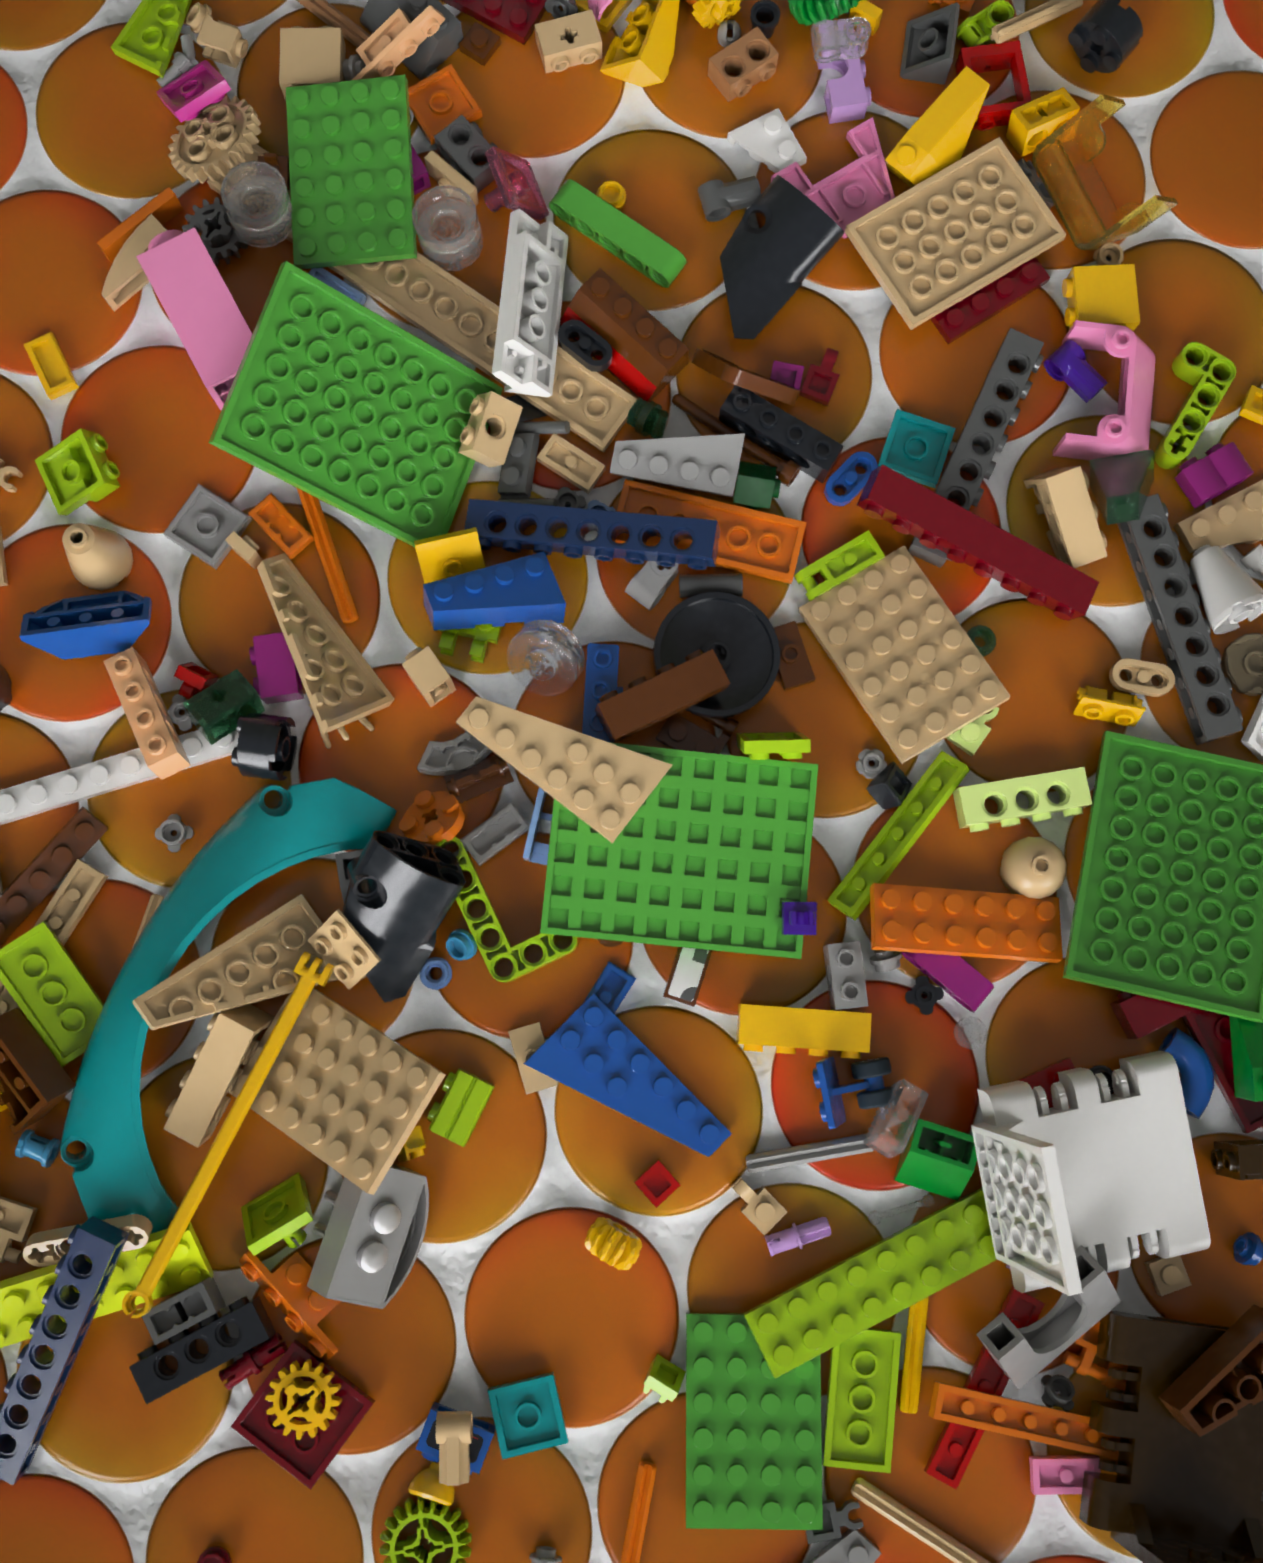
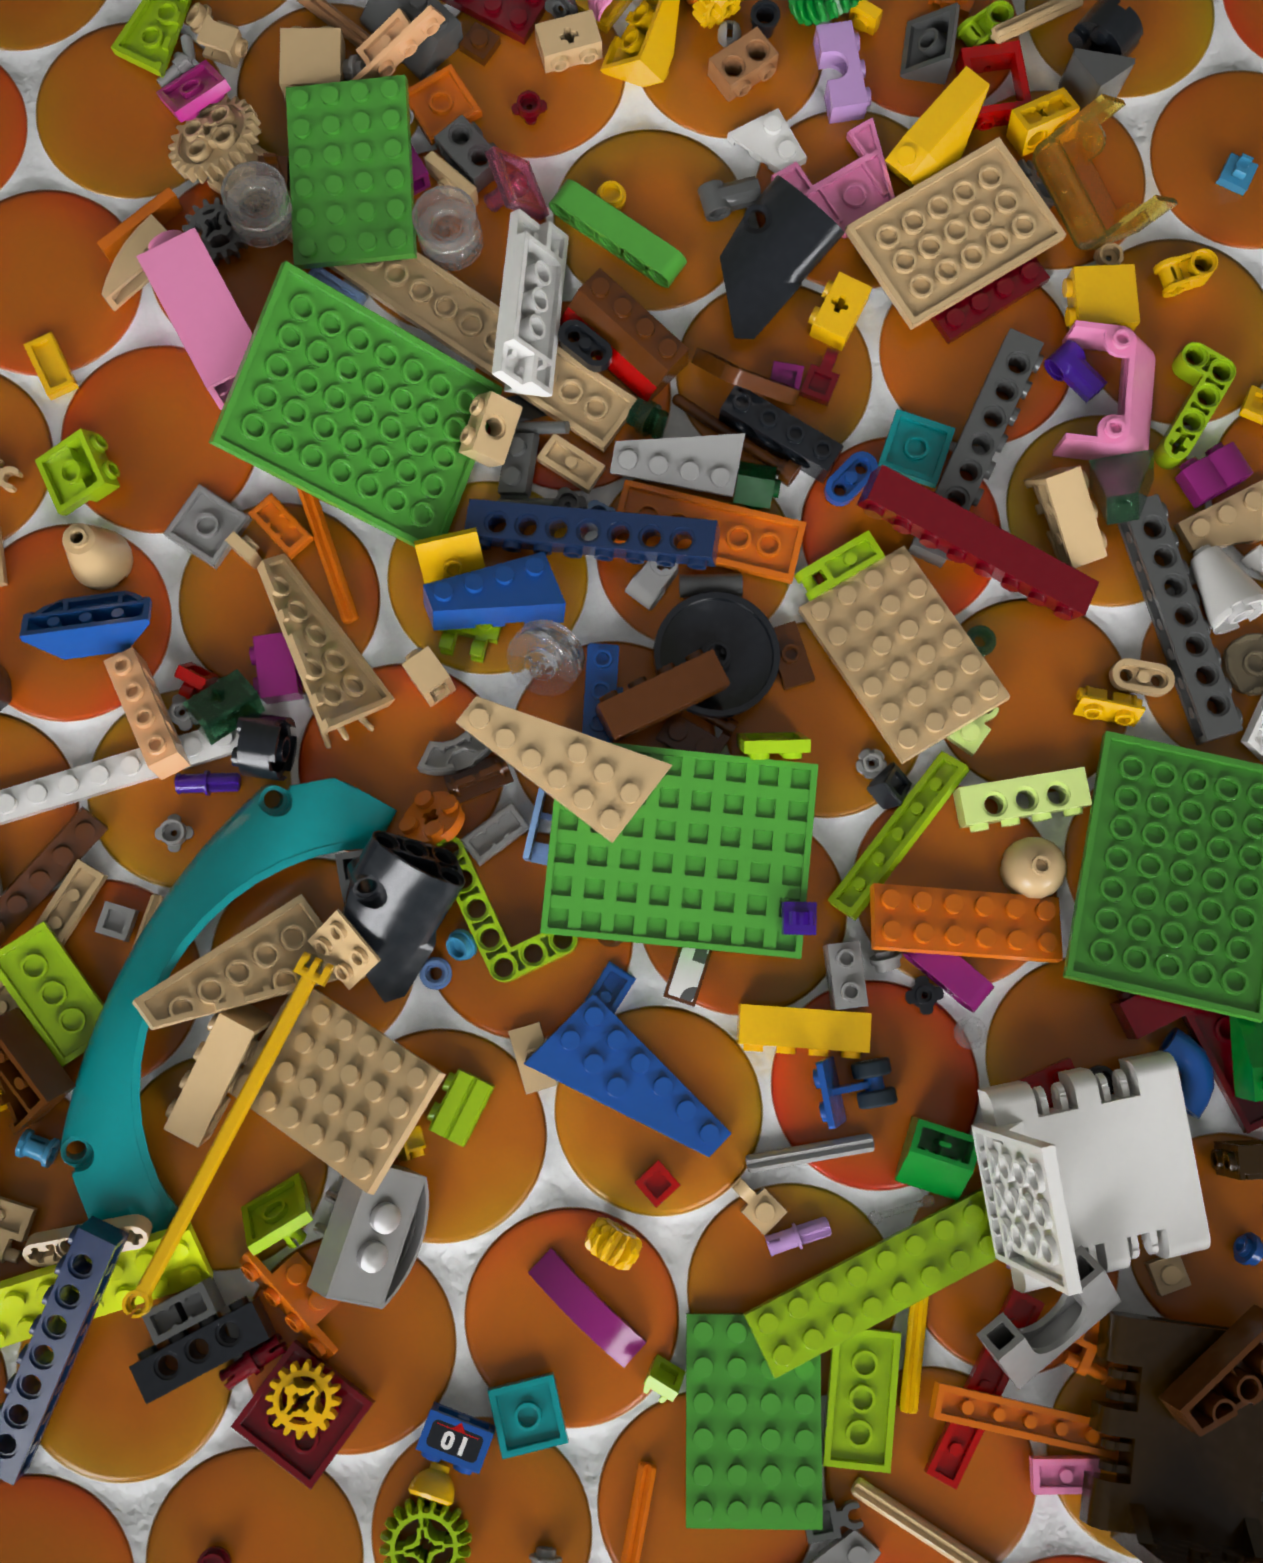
(116, 921): none -> light grey plate
(207, 782): none -> dark purple axle
(454, 1438): tan piece -> none
(526, 99): none -> dark red plate
(586, 1308): none -> magenta slope
(837, 39): clear piece -> none
(849, 297): none -> yellow brick
(896, 1120): clear brick -> none
(1063, 1387): dark grey plate -> none
(1095, 74): none -> dark grey slope
(1180, 273): none -> yellow piece
(1237, 173): none -> dark azure tile

